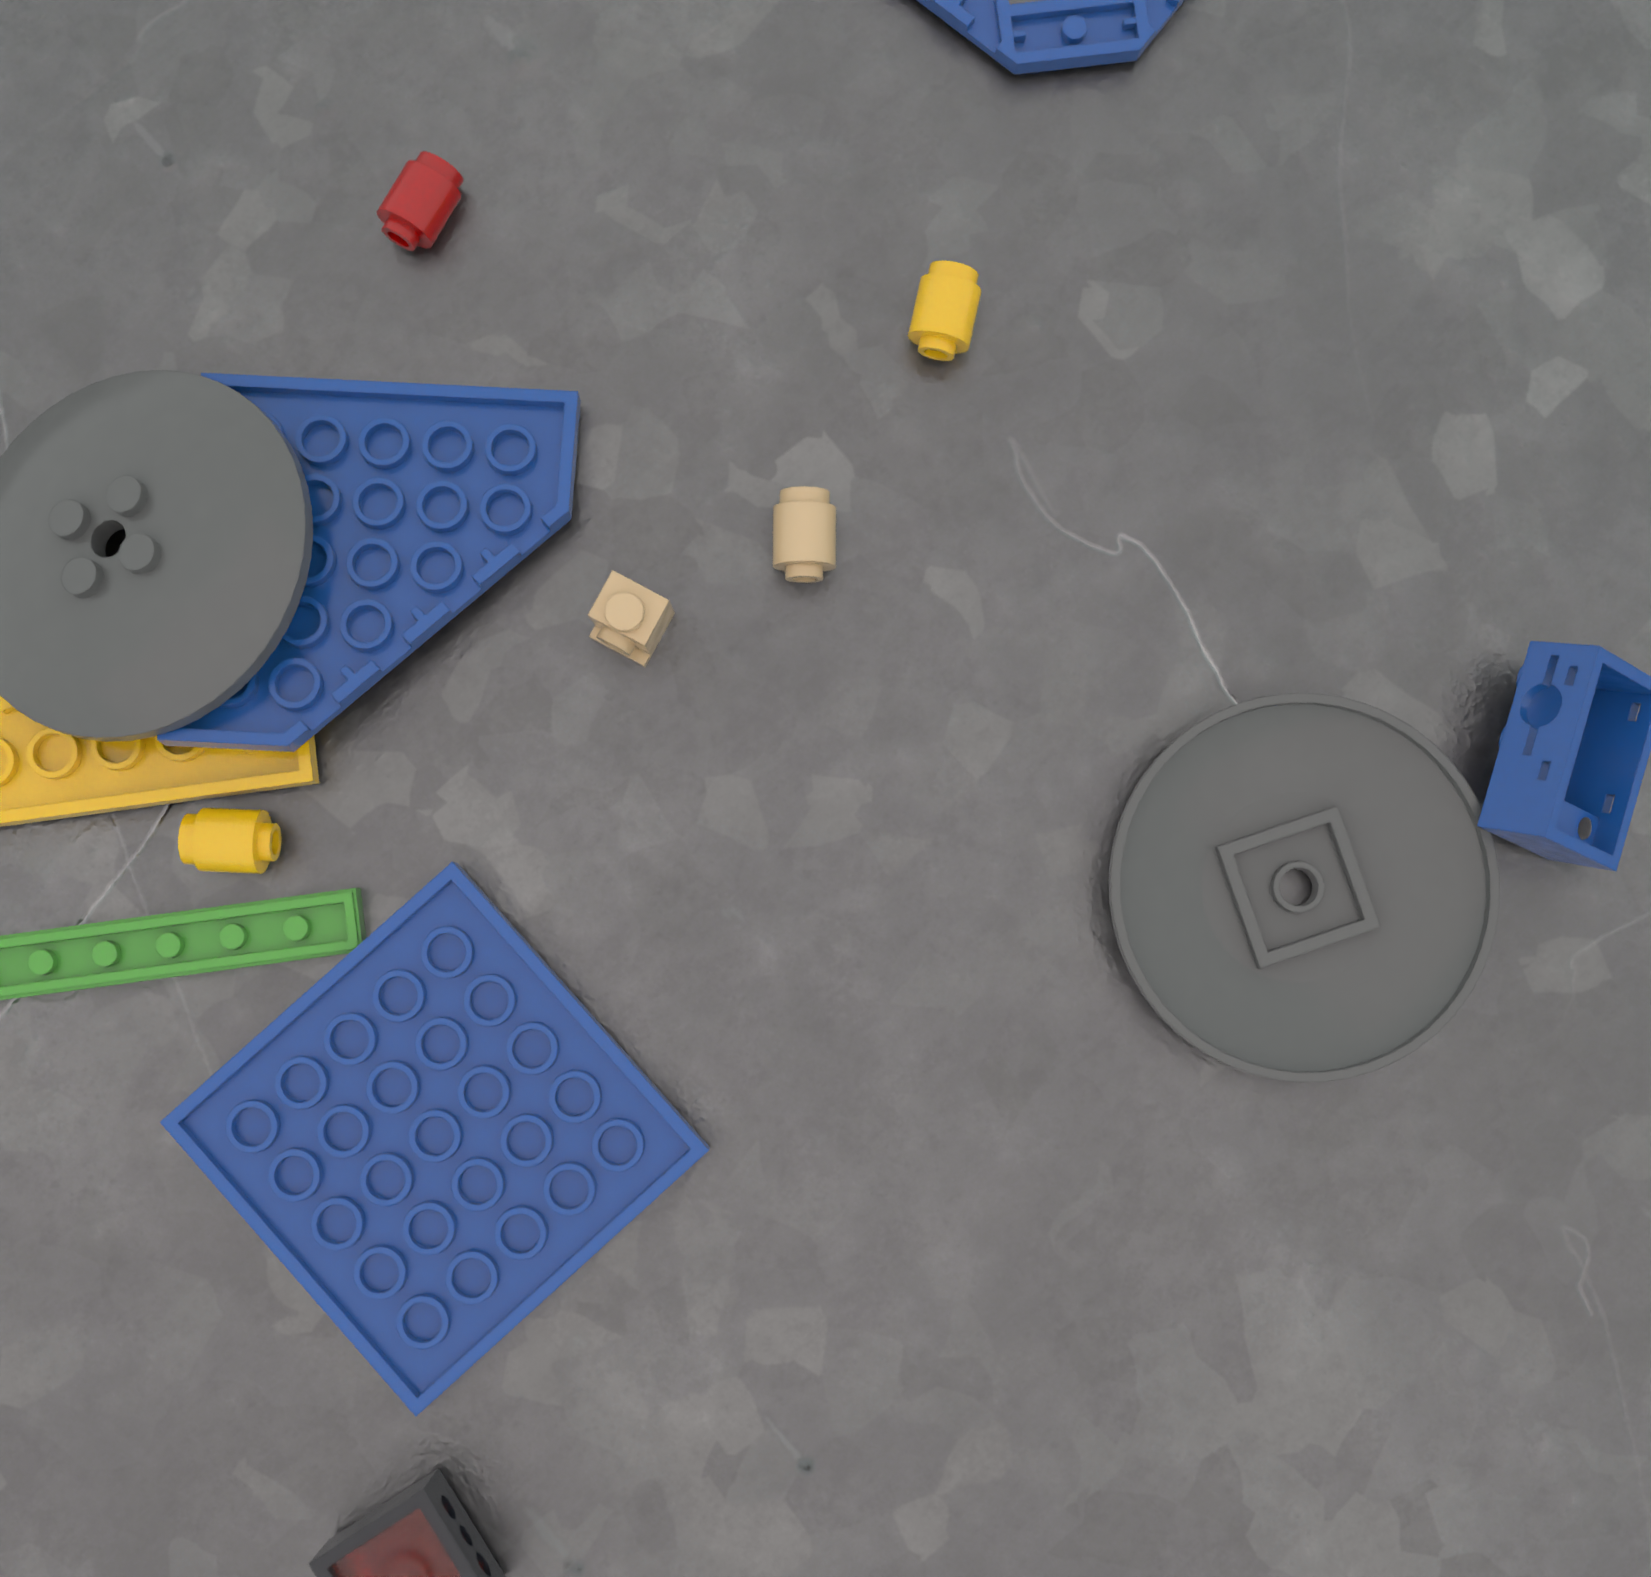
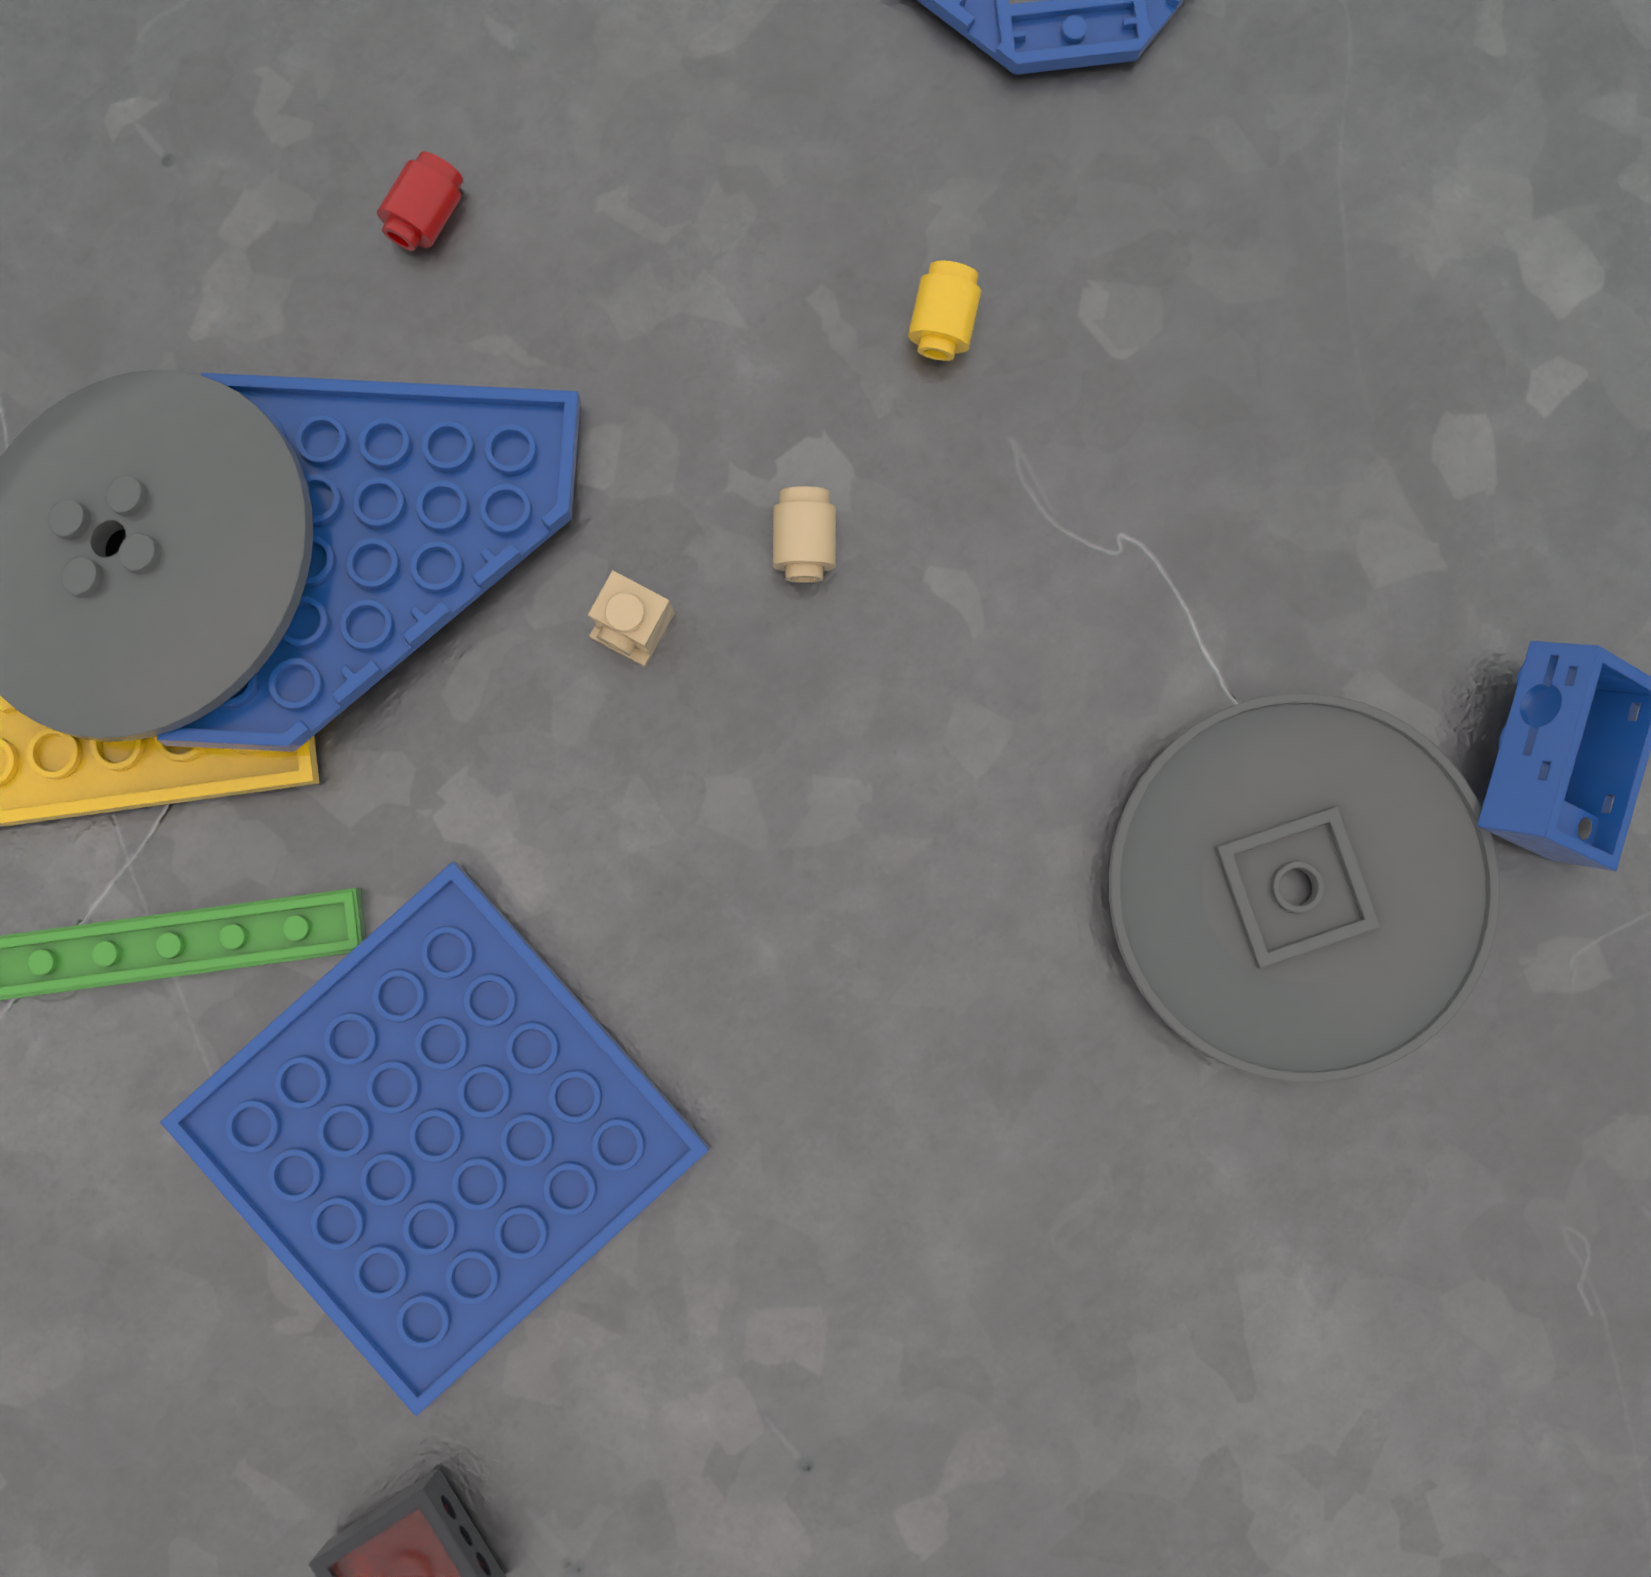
(229, 840): yellow brick -> none

